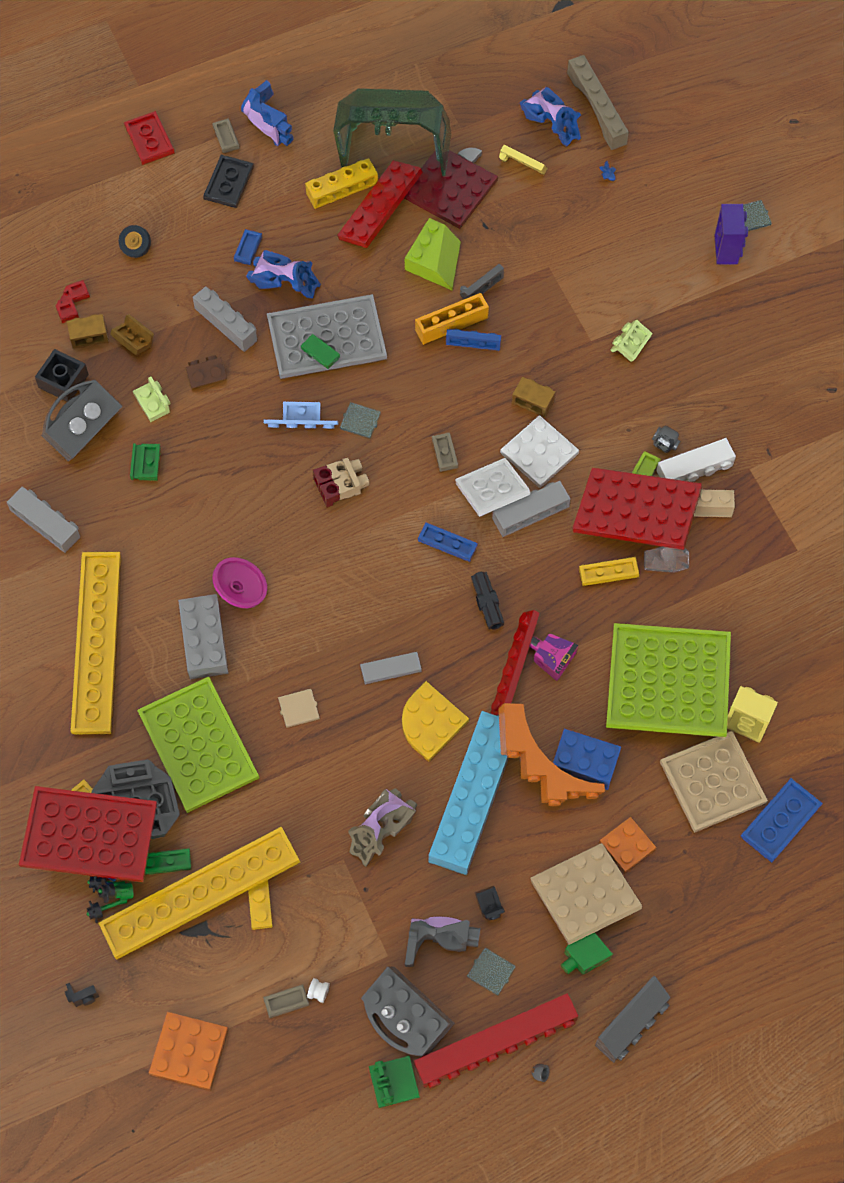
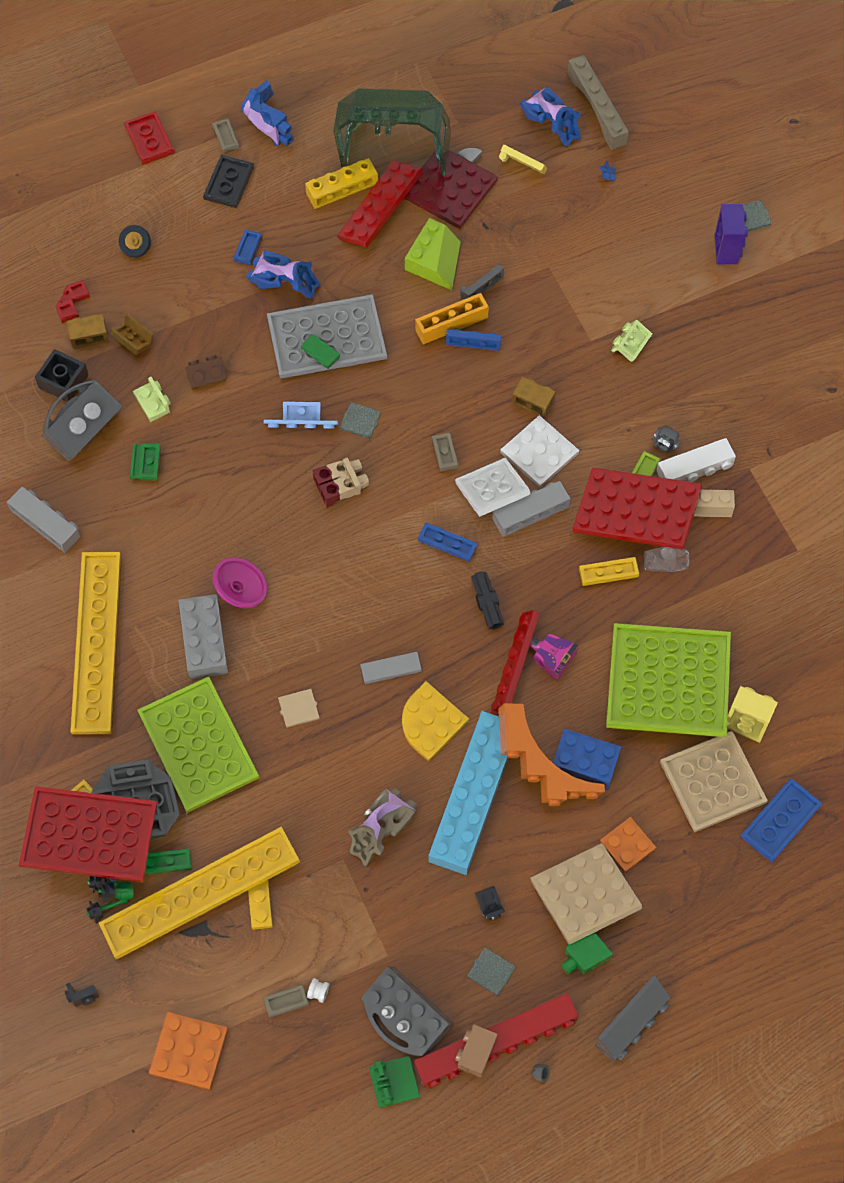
(225, 318): light grey brick -> none
(445, 931): dark grey hips -> none
(476, 1051): none -> medium nougat brick

